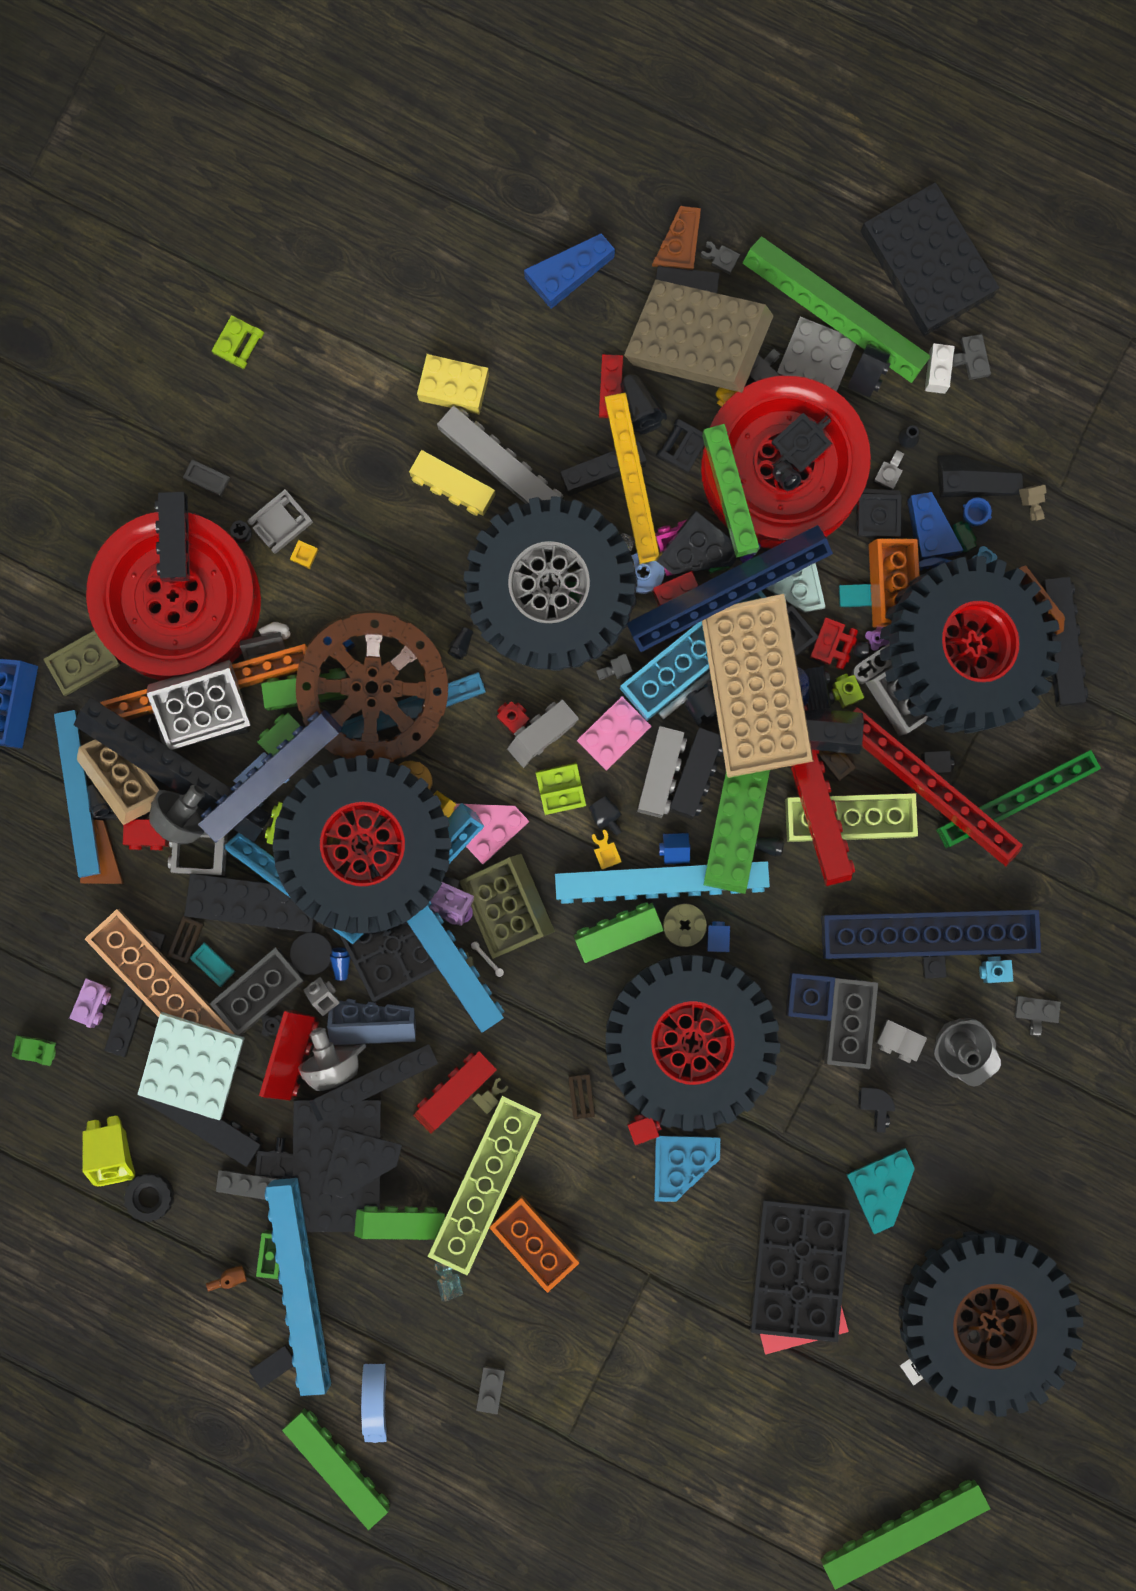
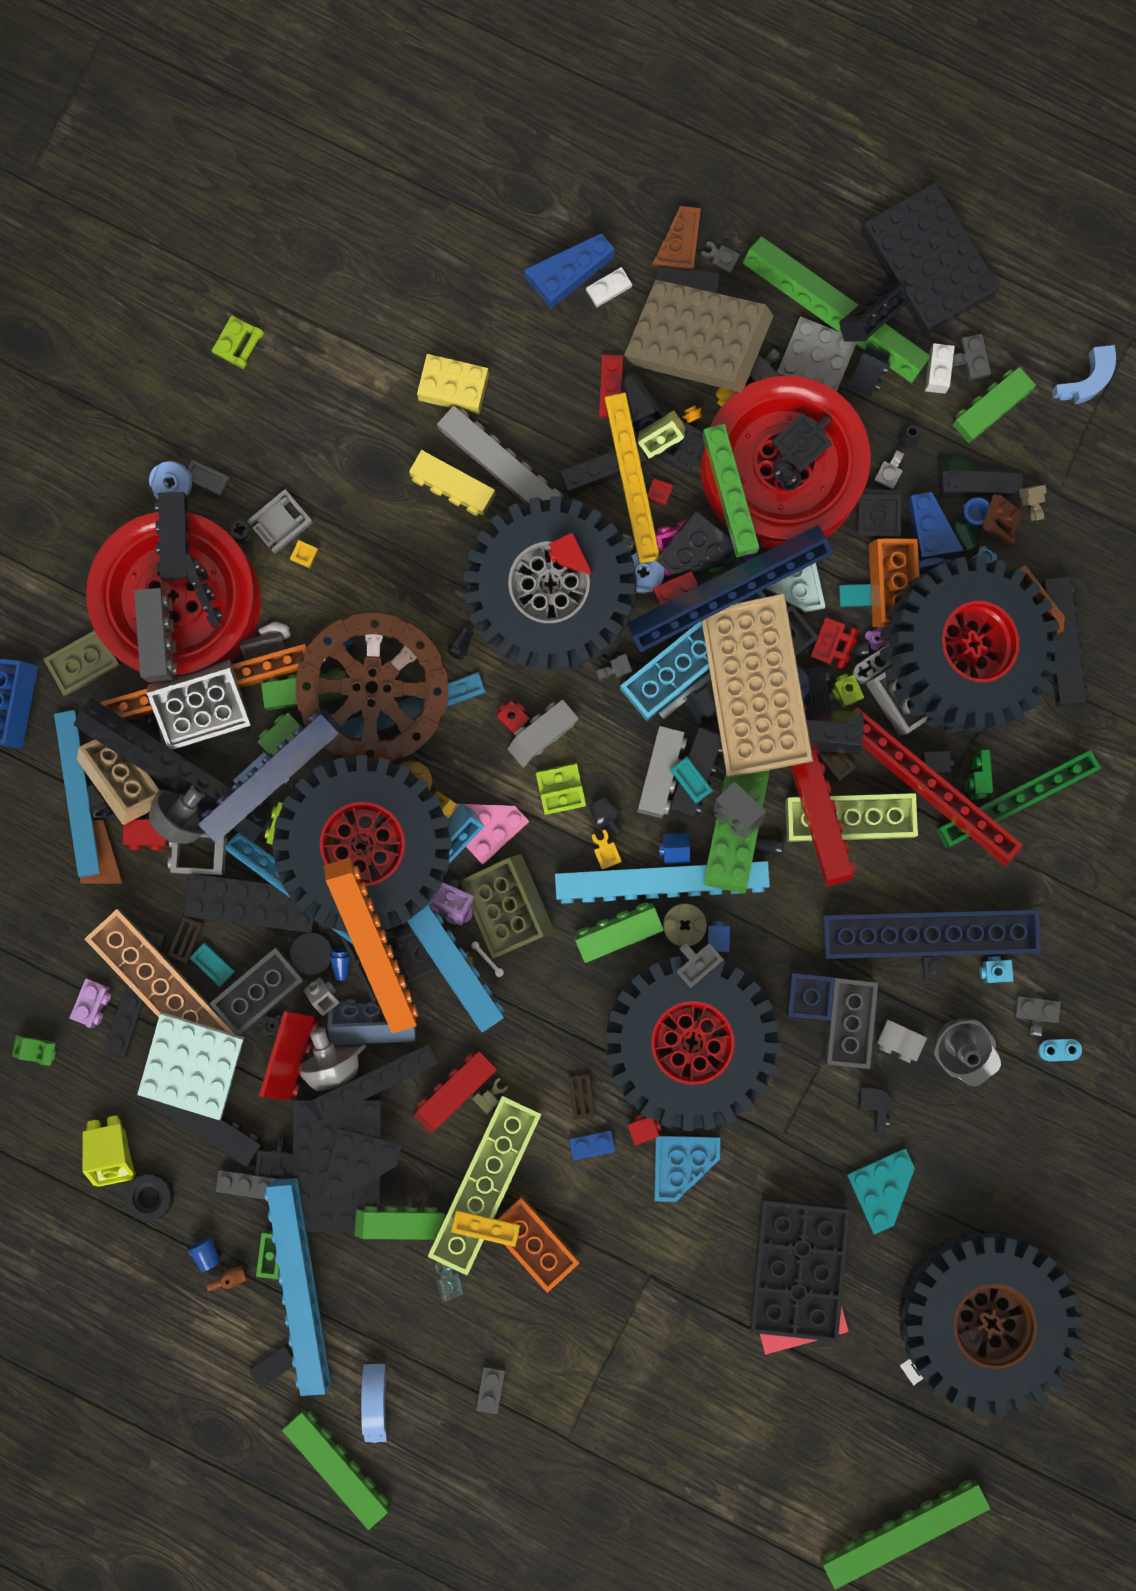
(155, 635): none -> dark grey brick
(166, 470): none -> light blue plate
(198, 575): none -> black plate
(204, 1254): none -> blue piece
(370, 944): none -> orange brick
(485, 1228): none -> yellow tile
(568, 554): none -> red slope
(592, 1145): none -> blue plate
(609, 287): none -> white plate
(614, 733): bright pink plate -> none
(659, 491): none -> red tile
(661, 434): none -> yellowish green brick
(691, 780): none -> teal tile
(692, 414): none -> light orange plate
(698, 964): none -> dark grey plate
(739, 811): none -> dark grey brick
(873, 312): none -> black brick
(979, 783): none -> green plate
(994, 404): none -> bright green brick
(1006, 515): none -> copper plate
(1060, 1050): none -> medium azure plate
(1101, 370): none -> light blue arch

